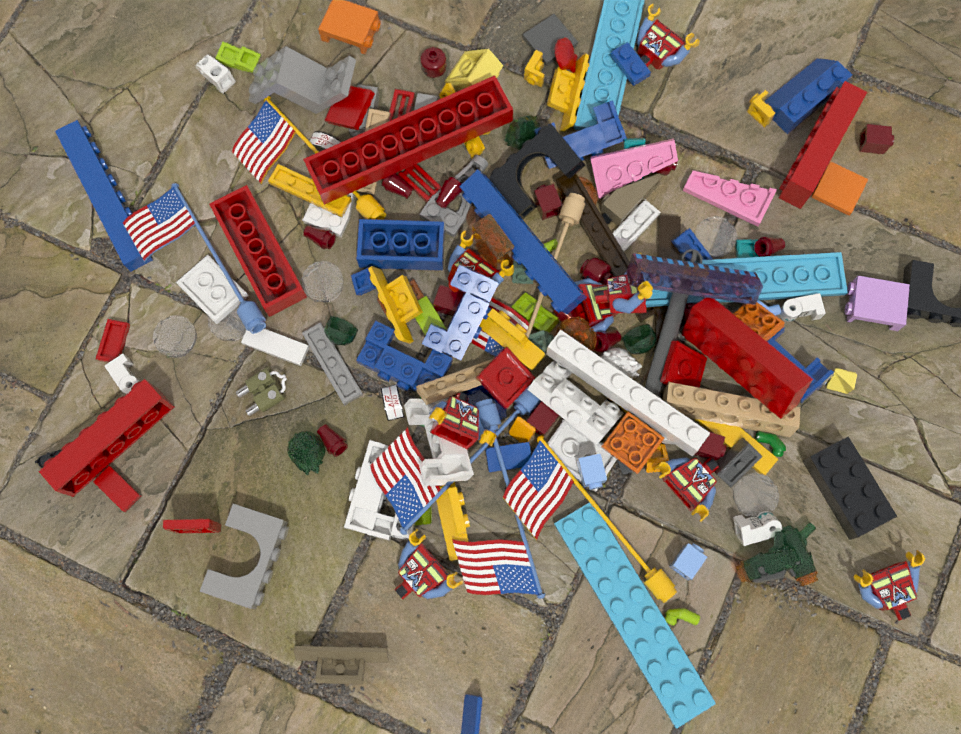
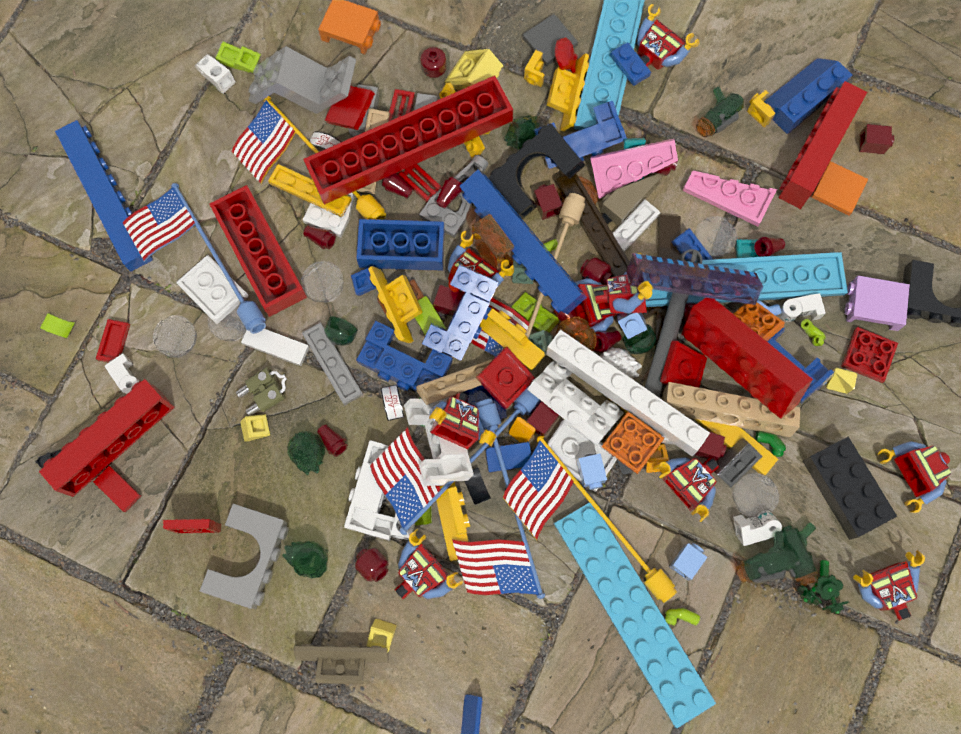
(57, 326): none -> lime sticker
(255, 427): none -> light yellow slope
(307, 558): none -> clear green hair
(371, 564): none -> dark red head
(381, 634): none -> light yellow slope
(477, 488): none -> black sticker
(632, 323): none -> light blue brick
(721, 115): none -> clear green piece
(813, 332): none -> lime arm
(827, 587): none -> dark green plant
(869, 354): none -> red tile
(922, 468): none -> torso

